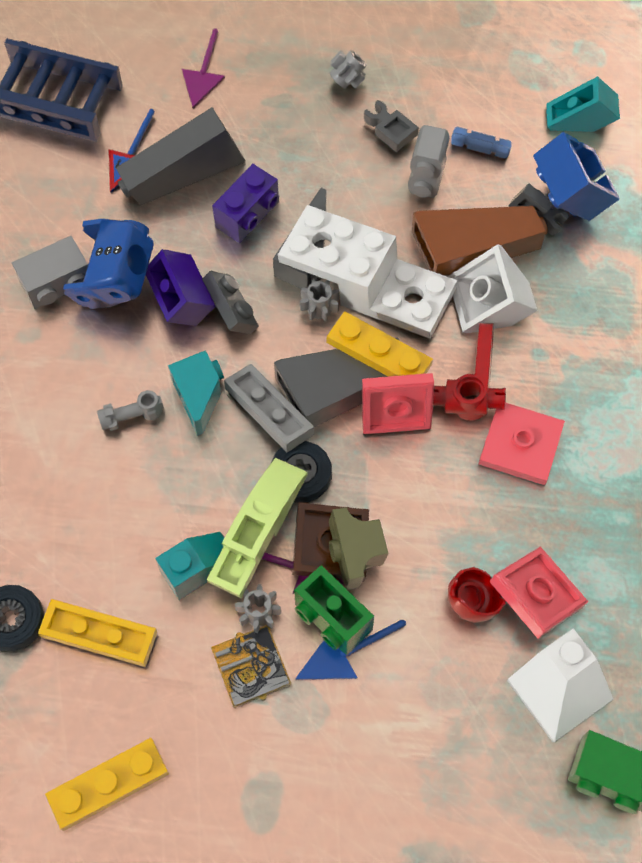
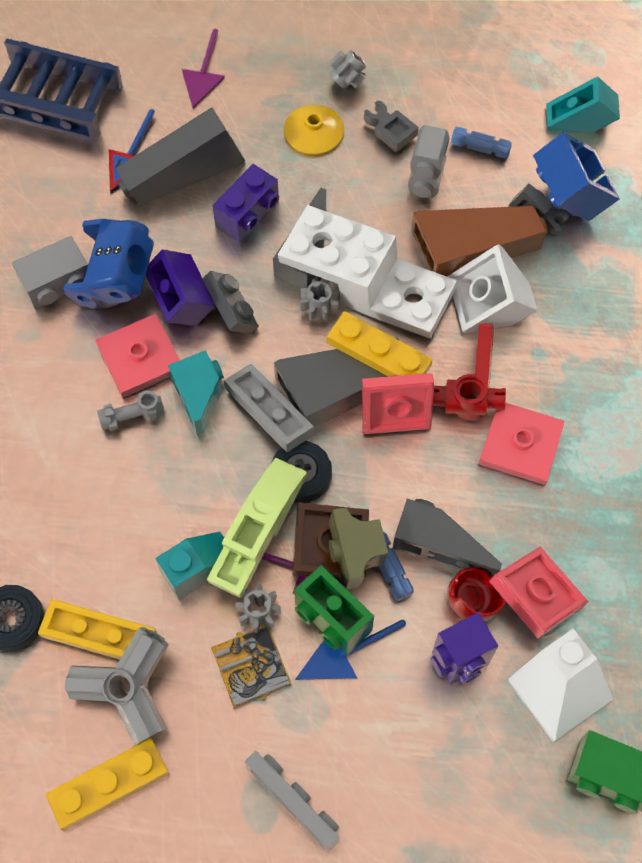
(104, 684): none -> light grey piece
(138, 355): none -> coral plate
(294, 800): none -> light grey plate
(313, 130): none -> yellow dish
(393, 573): none -> medium blue axle
(438, 538): none -> dark grey slope
(463, 650): none -> dark purple brick

